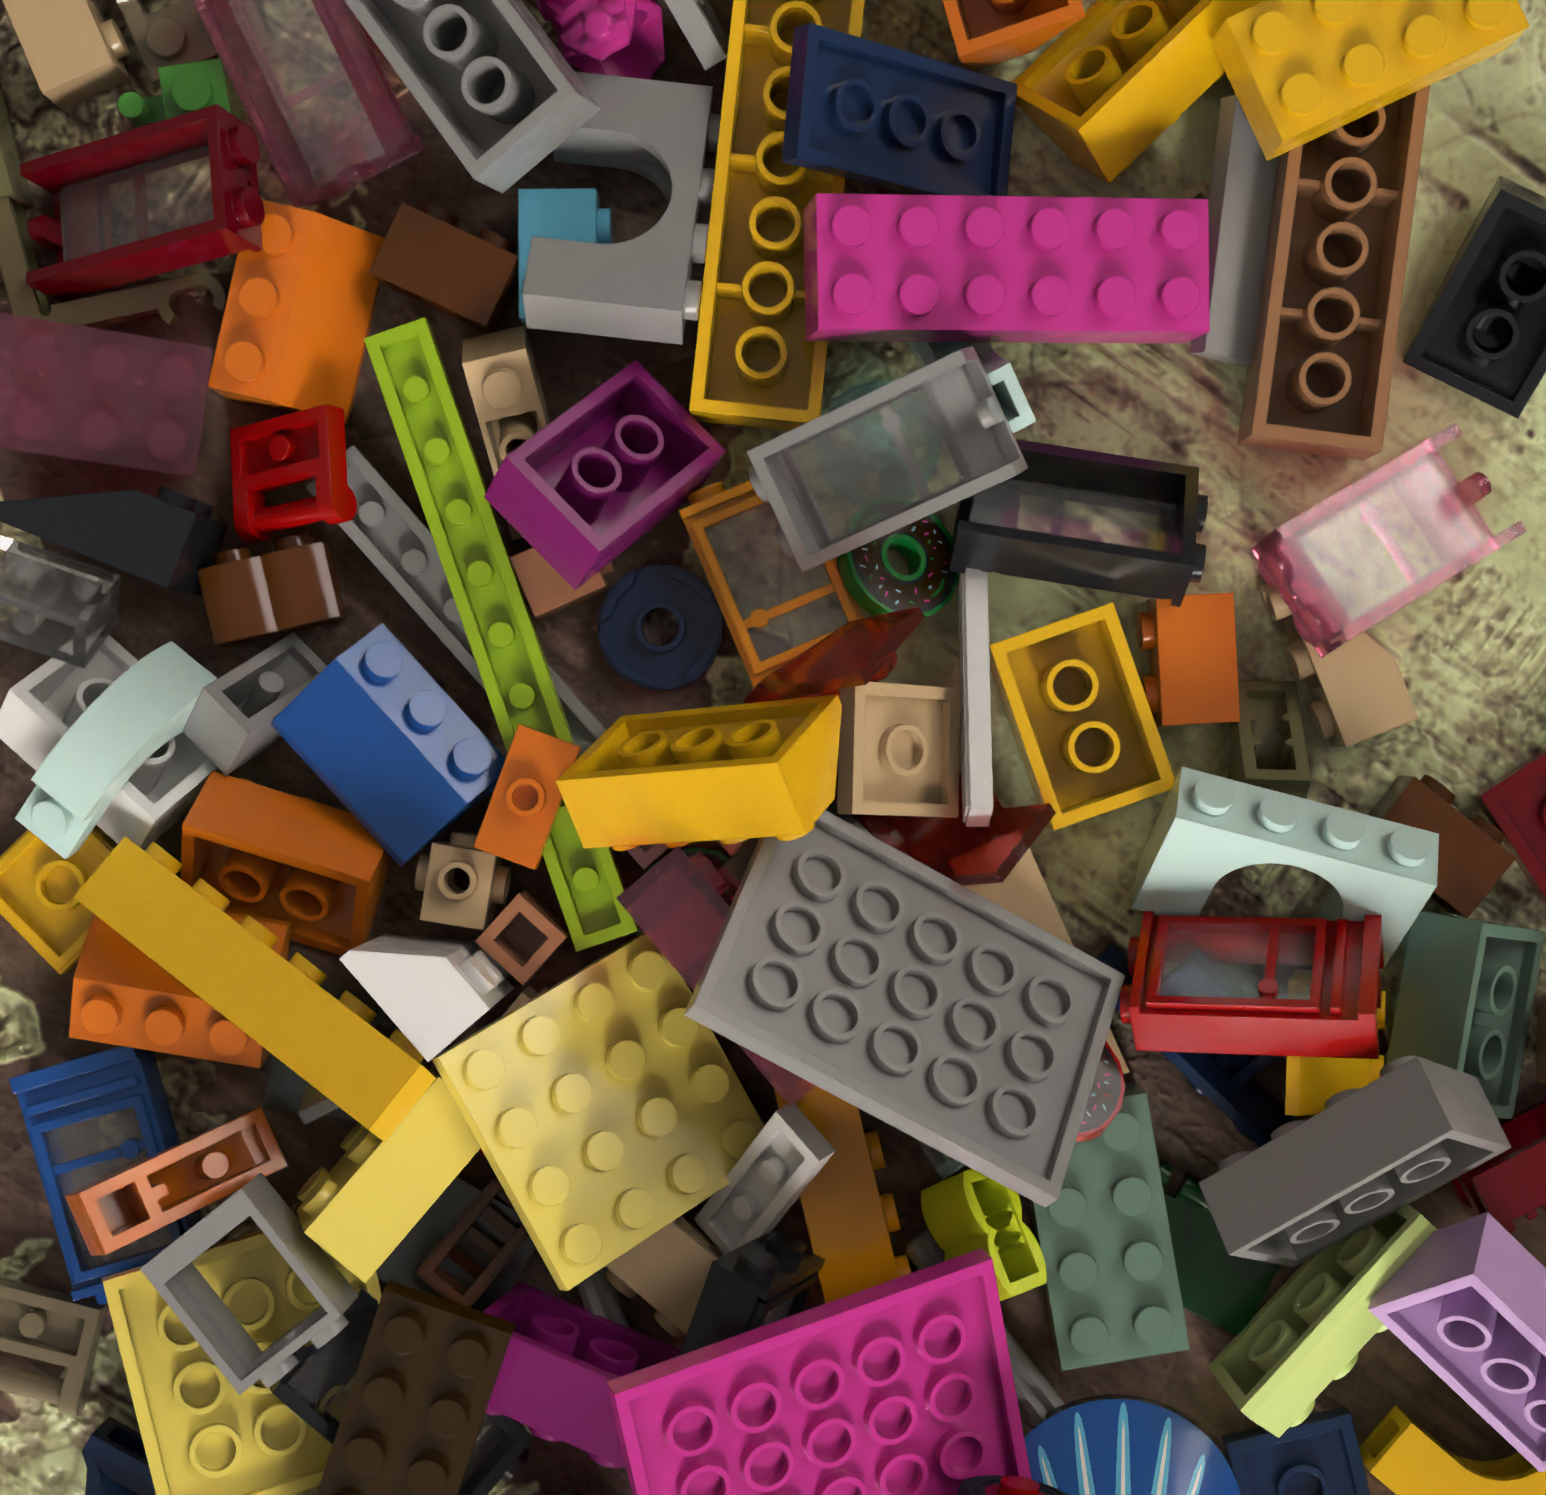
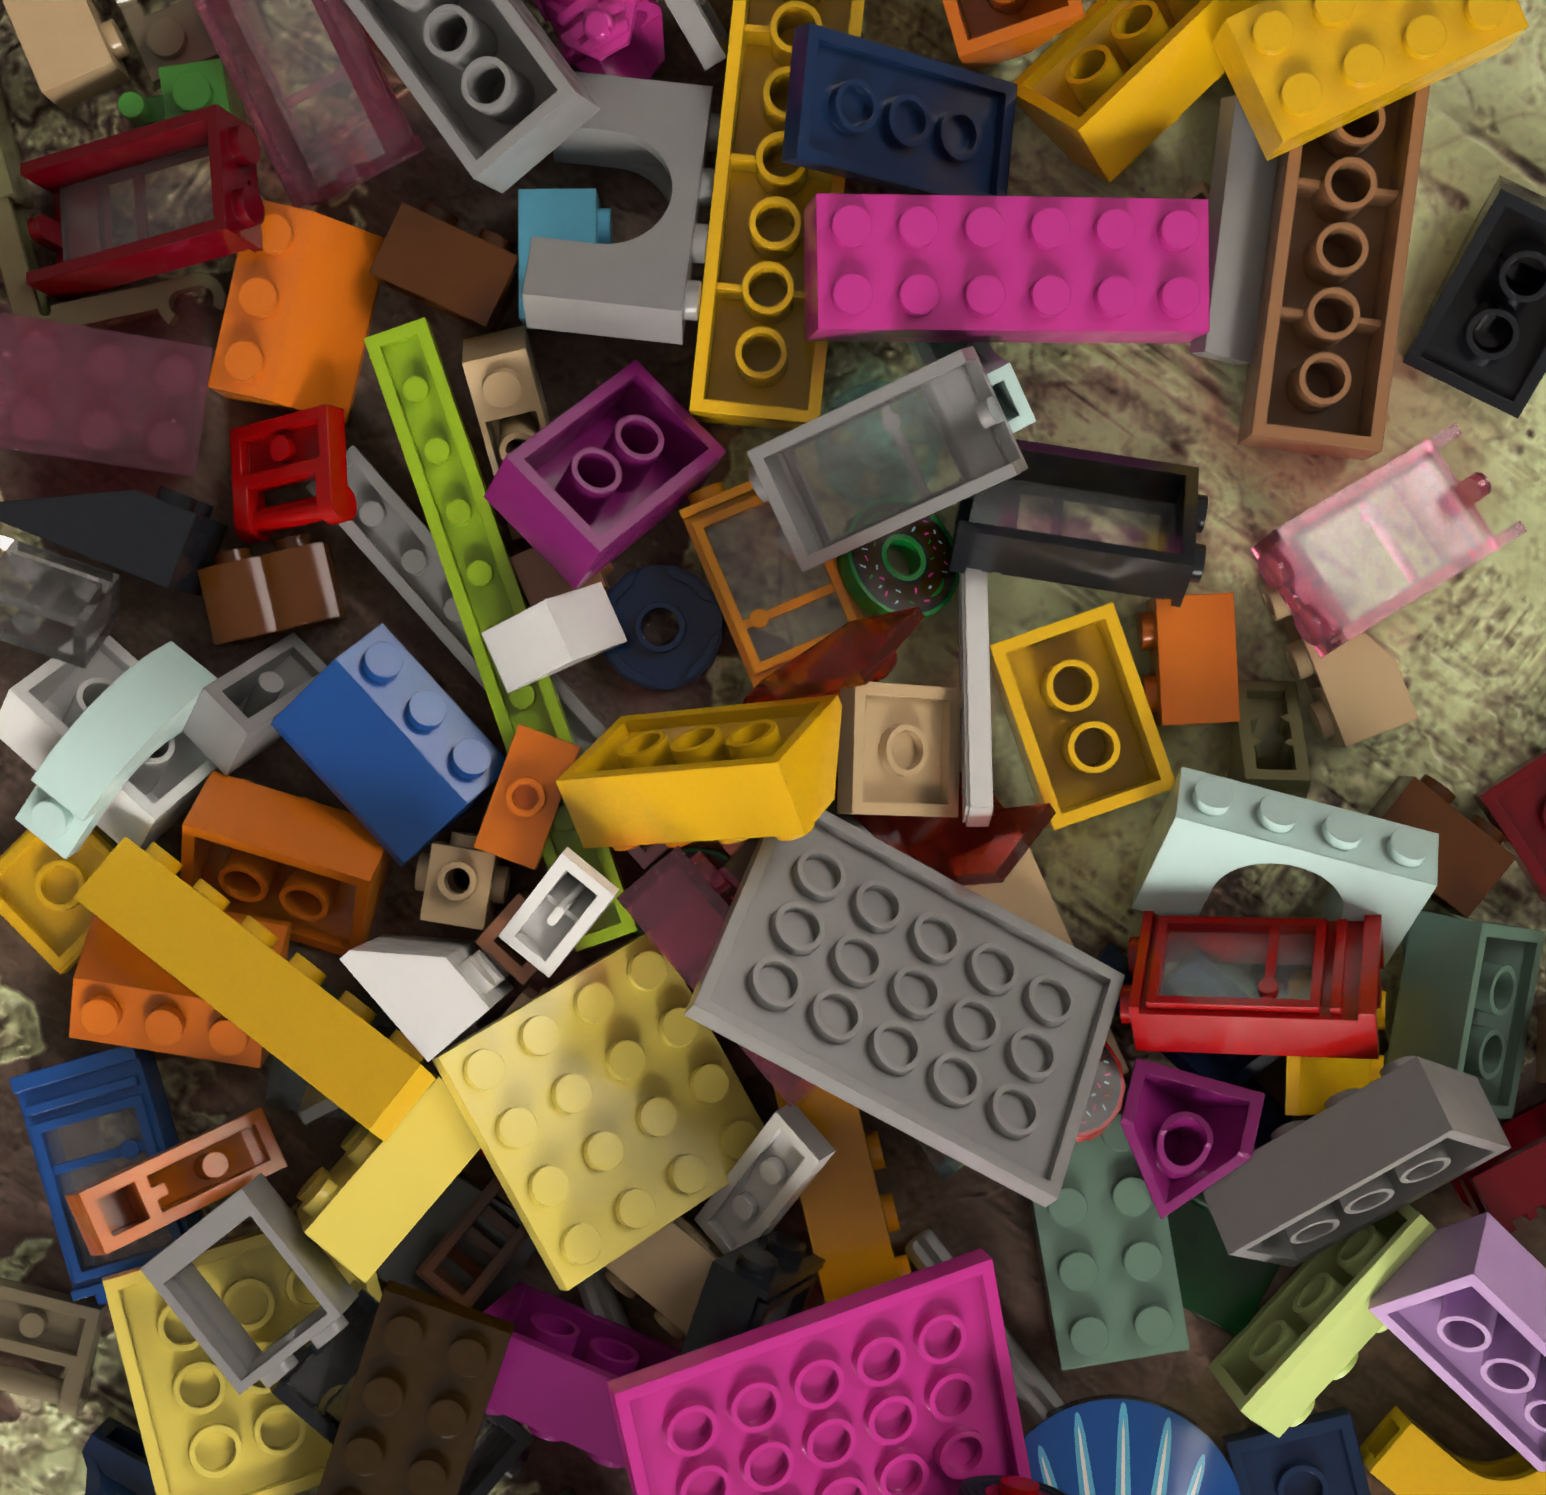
(553, 636): none -> white slope
(559, 912): none -> white slope
(981, 1213): neon yellow brick -> none
(1186, 1130): none -> magenta slope

